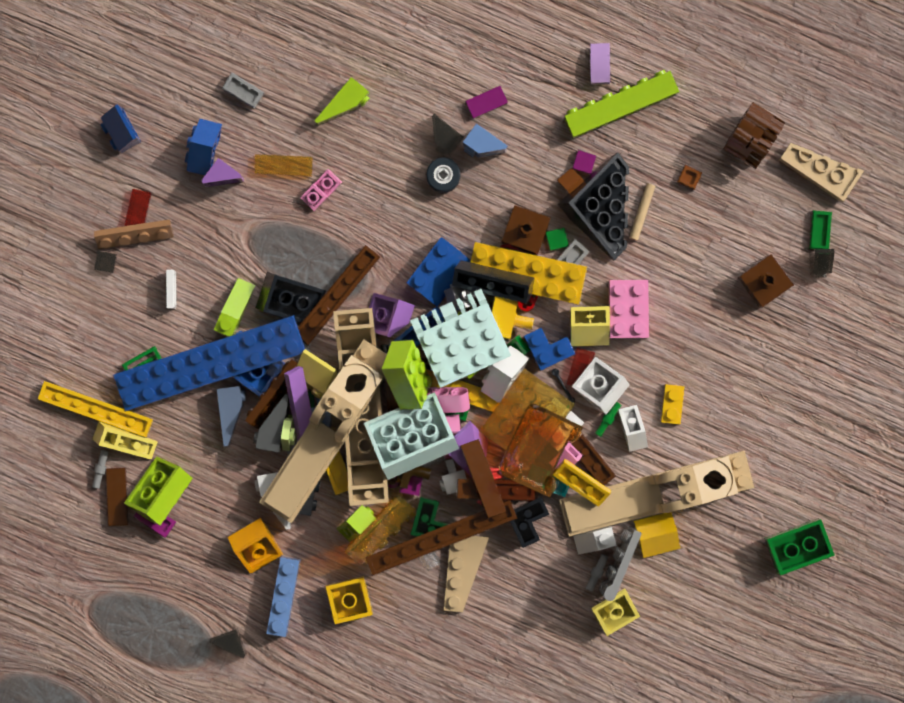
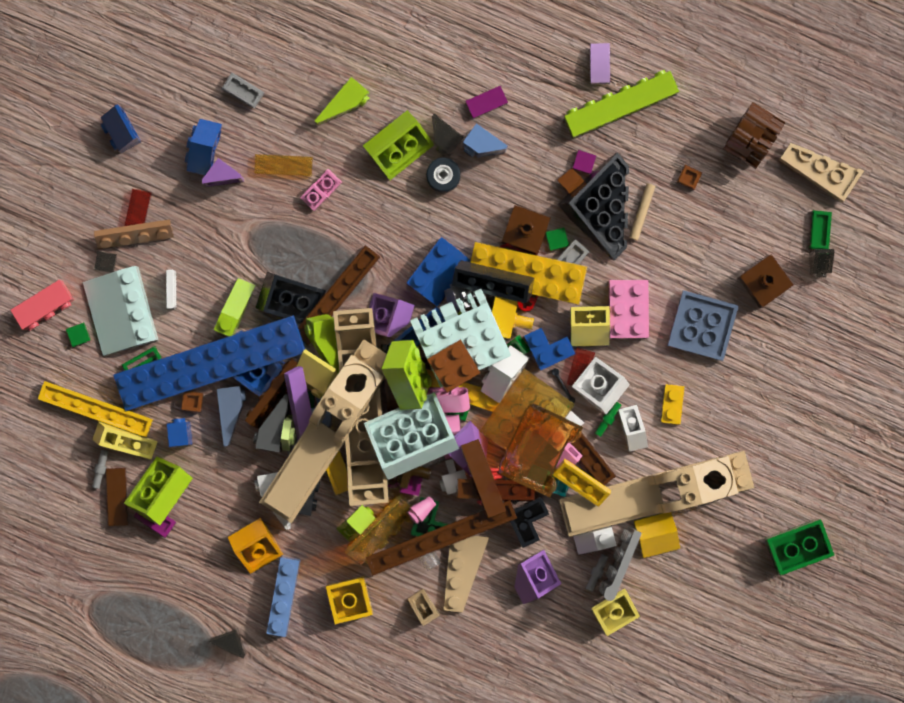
(42, 305): none -> coral brick
(78, 334): none -> green tile
(120, 310): none -> light aqua slope
(179, 432): none -> blue brick
(192, 401): none -> dark orange plate
(323, 337): none -> lime slope
(398, 145): none -> lime slope
(420, 510): none -> bright pink cone
(423, 607): none -> tan slope
(453, 366): none -> dark orange plate
(535, 577): none -> medium lavender slope
(702, 325): none -> sand blue plate

